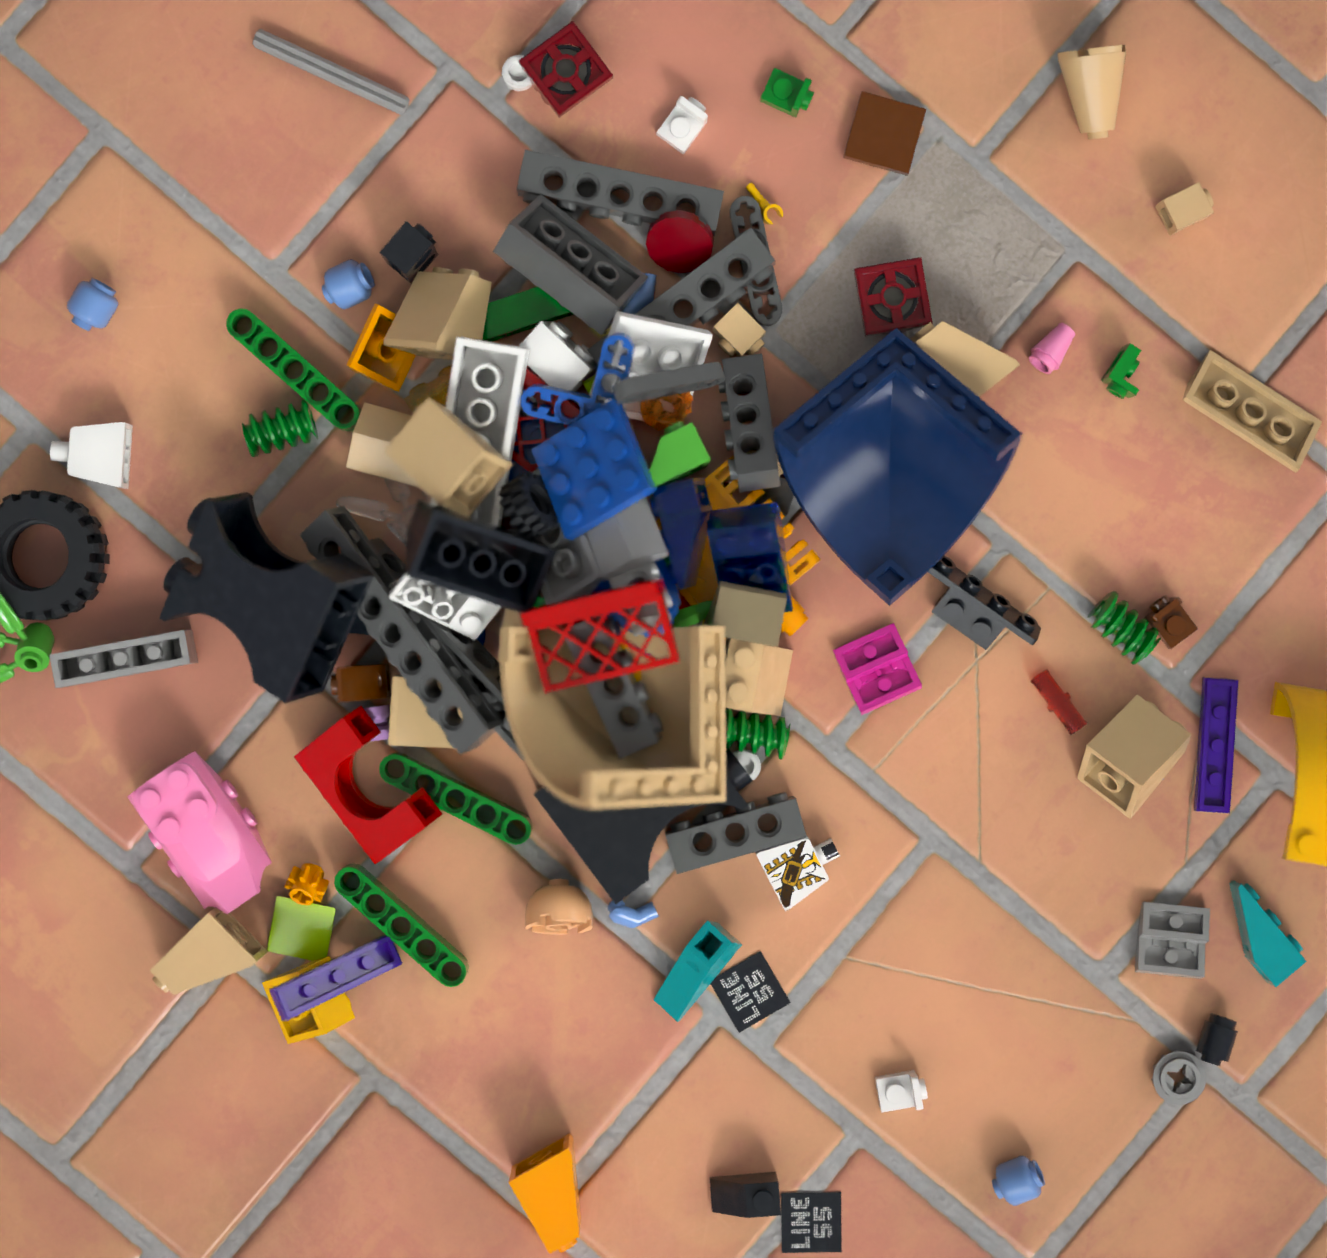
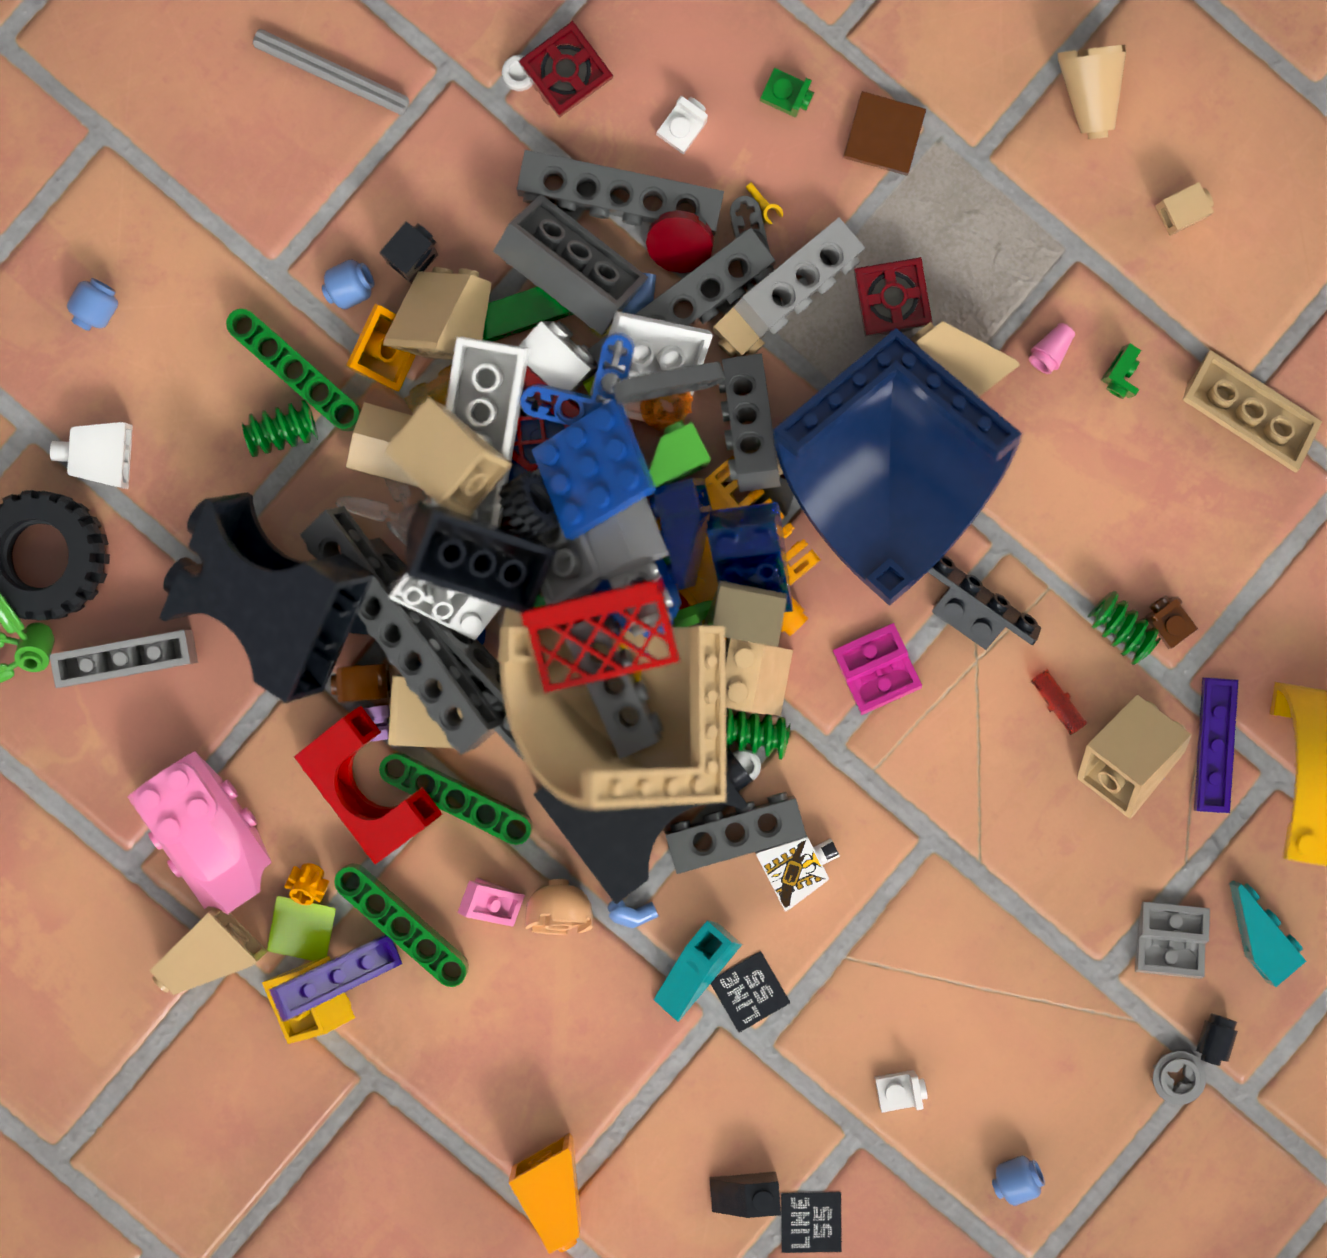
(490, 902): none -> bright pink slope
(835, 243): none -> light grey brick

